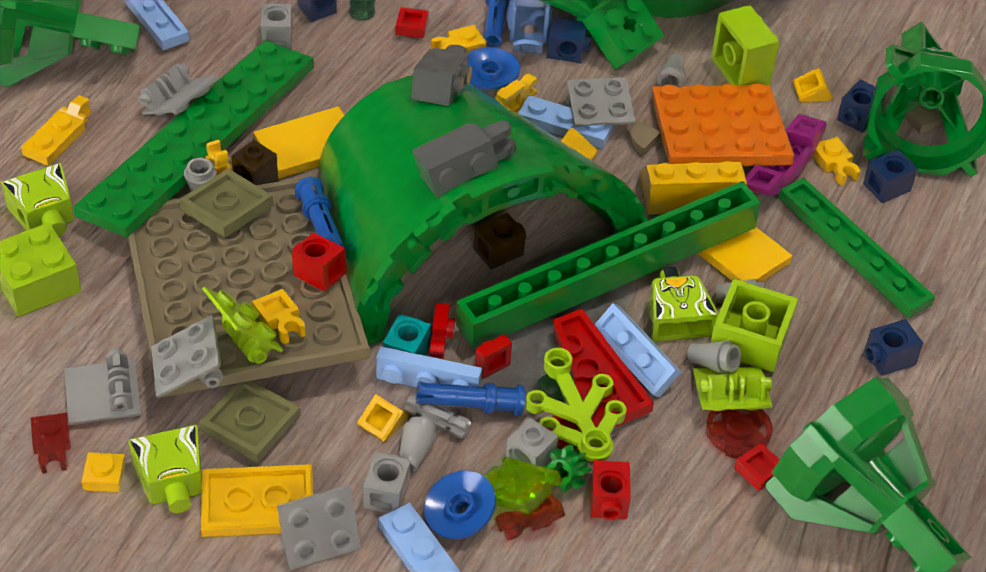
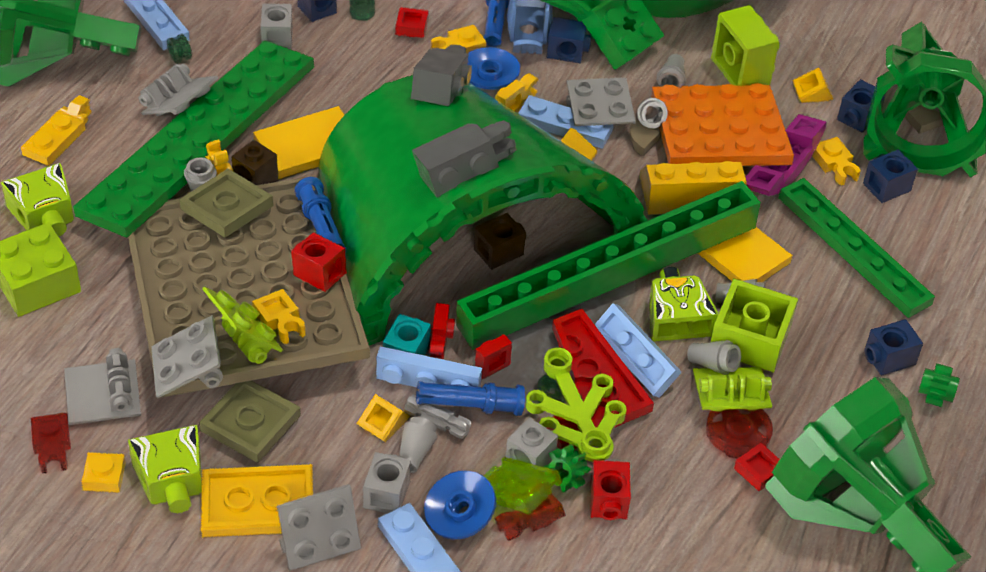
(179, 48): none -> clear green bush
(657, 116): none -> light grey cone
(938, 385): none -> green gear

